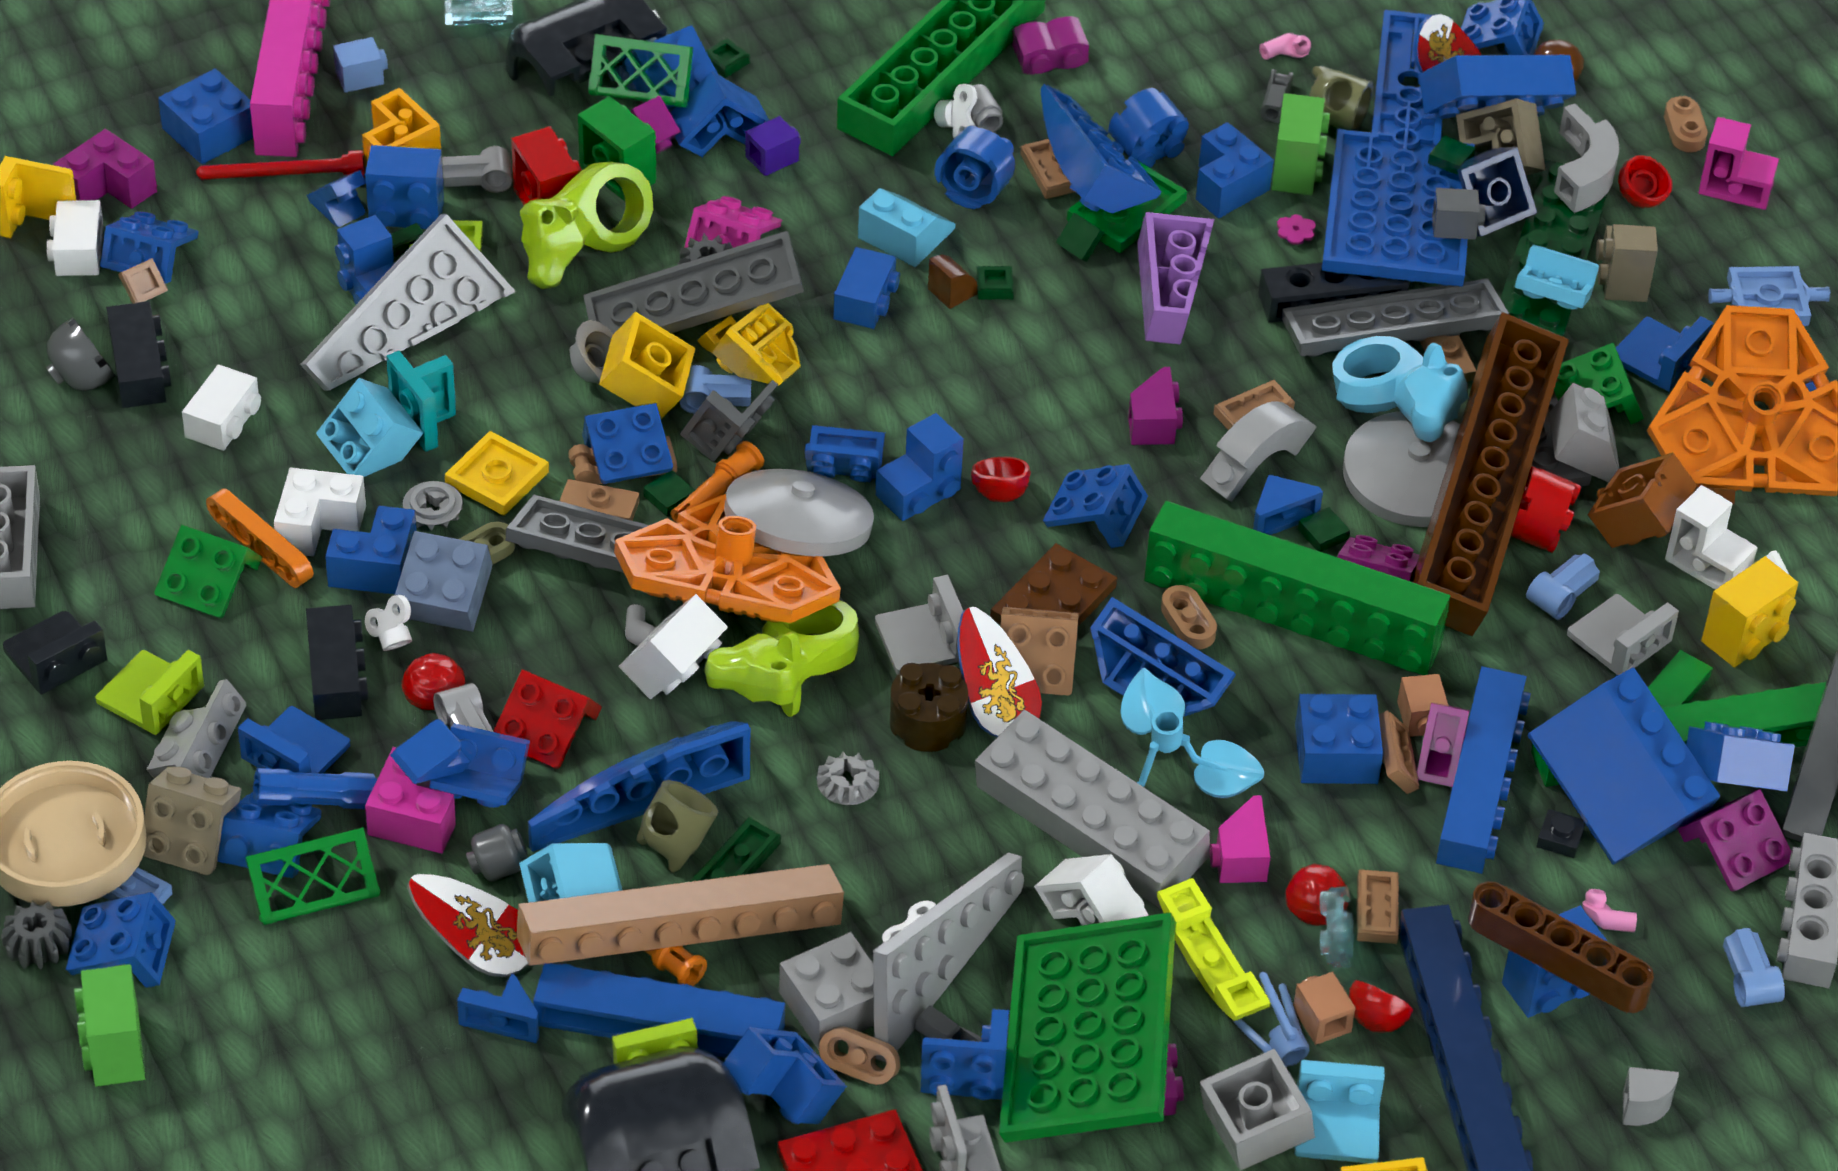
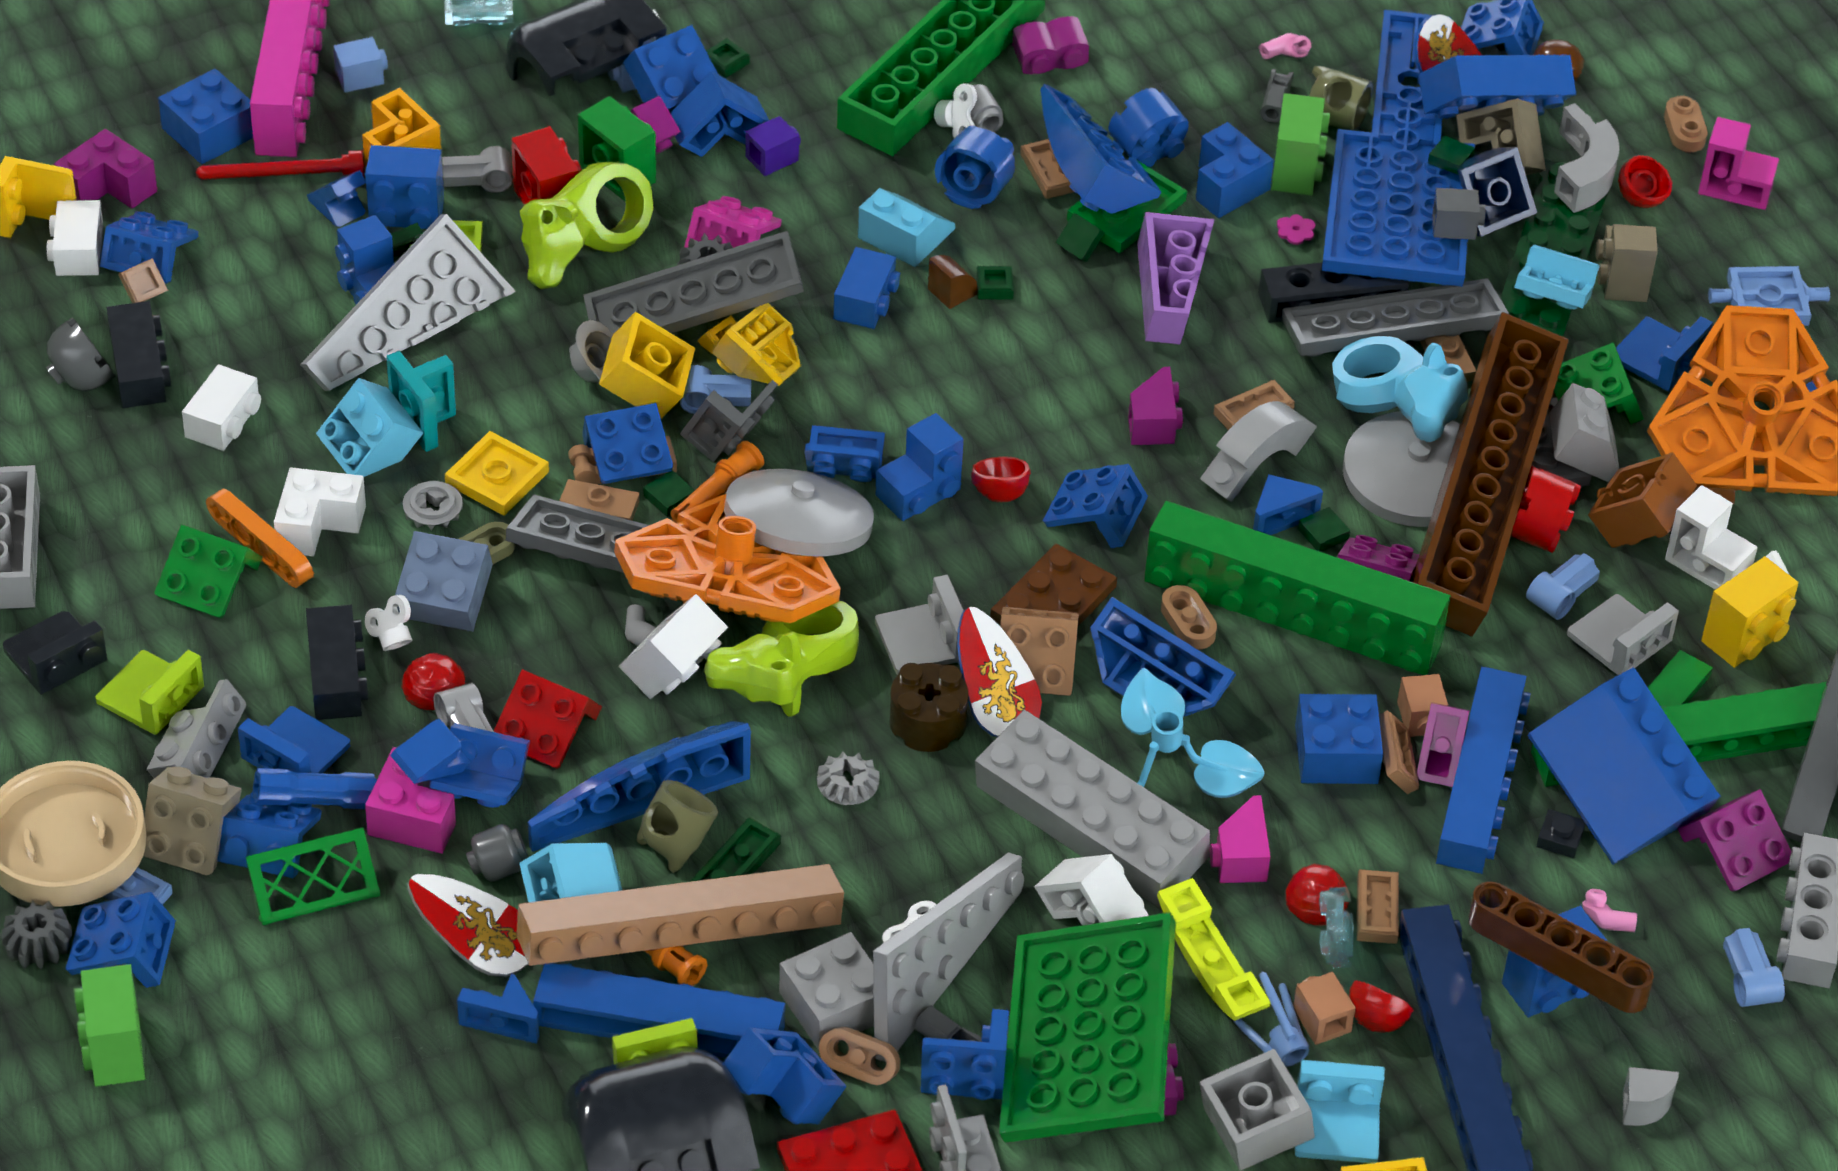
(371, 559): blue brick -> none
(658, 49): green window -> none
(1742, 755): brick -> none

